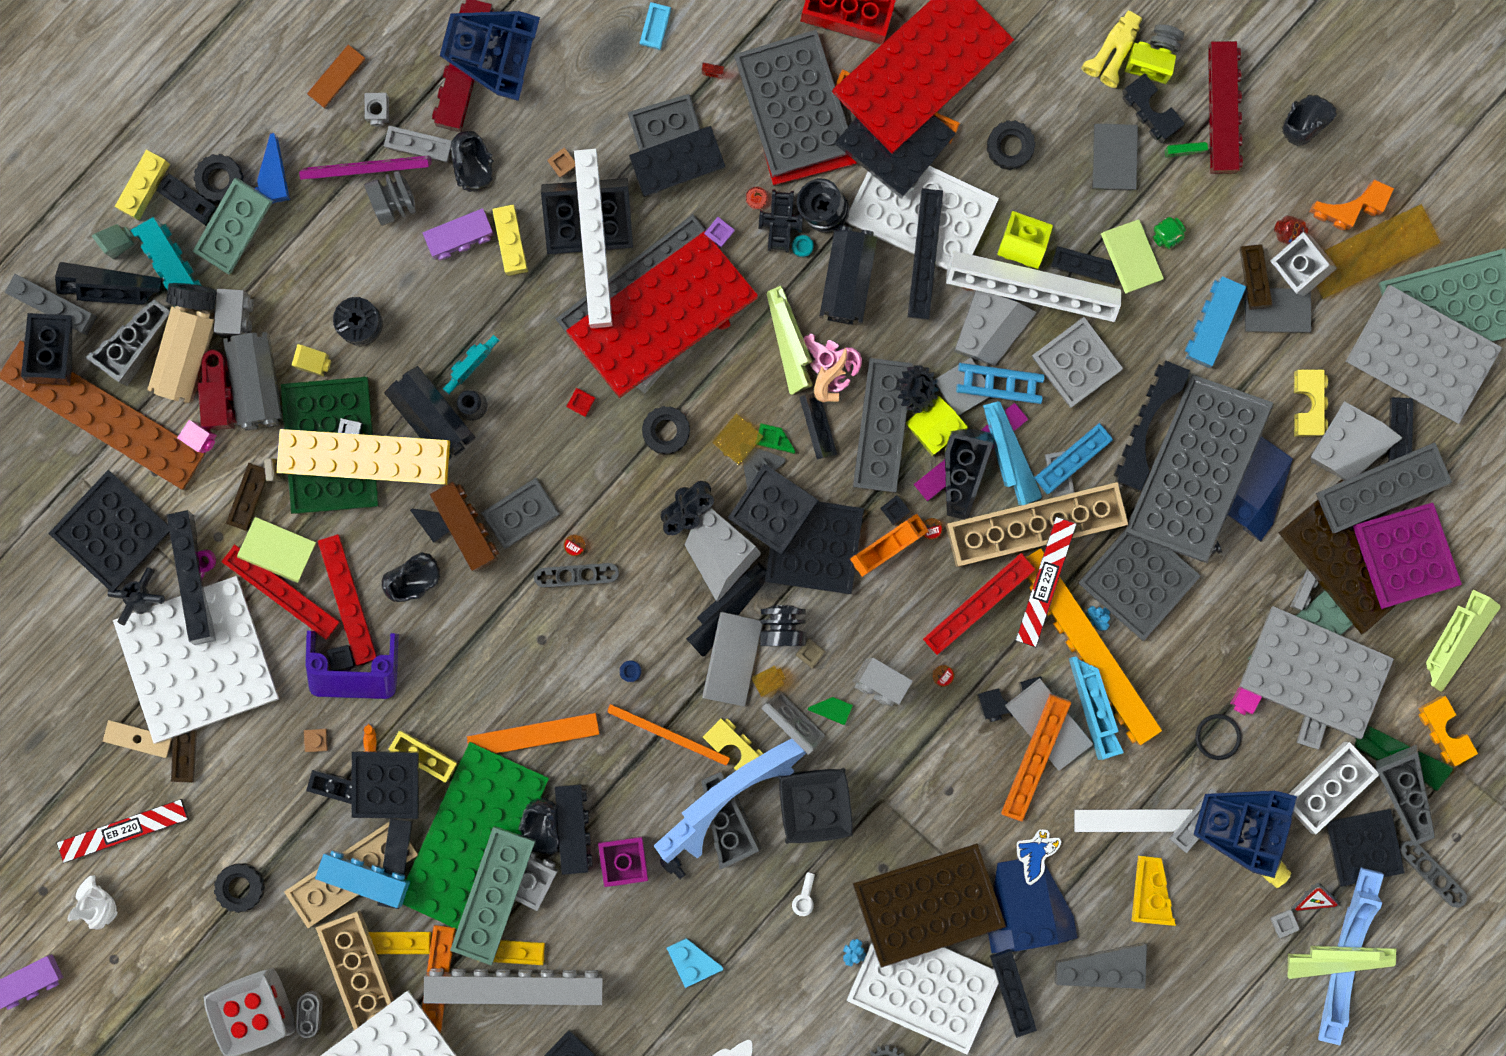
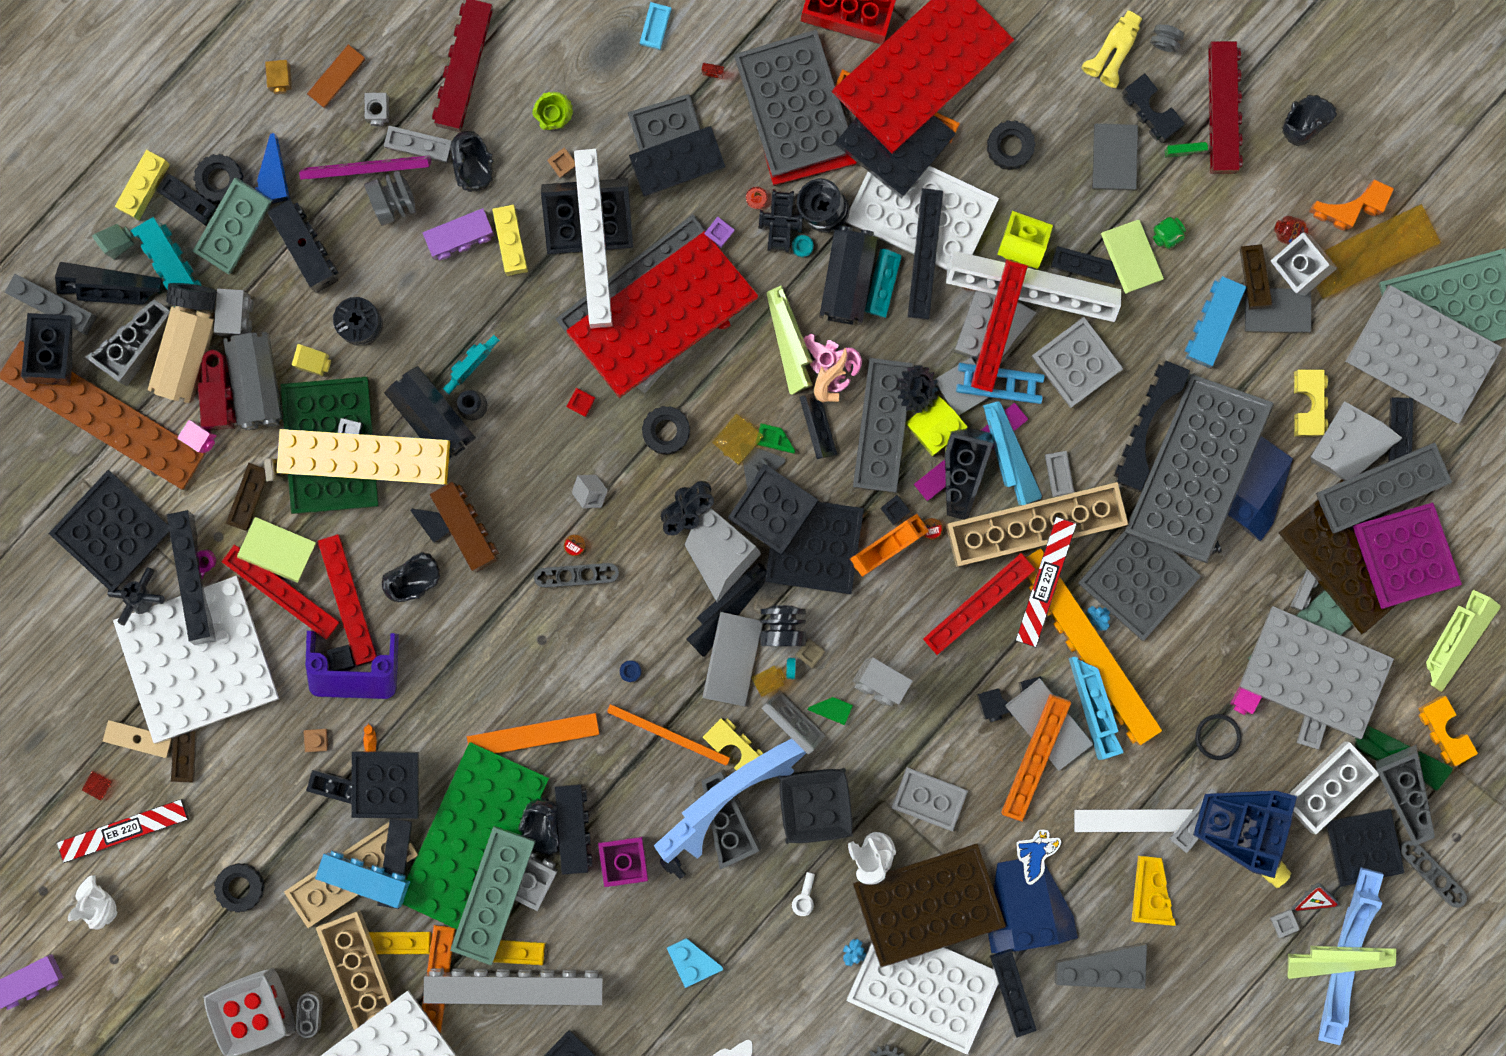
(97, 785): none -> clear red tile
(278, 76): none -> pearl gold brick
(302, 245): none -> black brick
(429, 758): light yellow brick -> none
(491, 48): dark blue wedge -> none
(520, 513): dark grey tile -> none
(552, 110): none -> lime hair
(589, 491): none -> light grey panel
(790, 668): none -> teal tile
(873, 857): none -> white helmet
(883, 283): none -> teal plate
(929, 799): none -> light grey tile
(943, 676): tile -> none
(999, 325): none -> red tile
(1073, 458): dark azure tile -> none
(1154, 63): neon yellow slope -> none

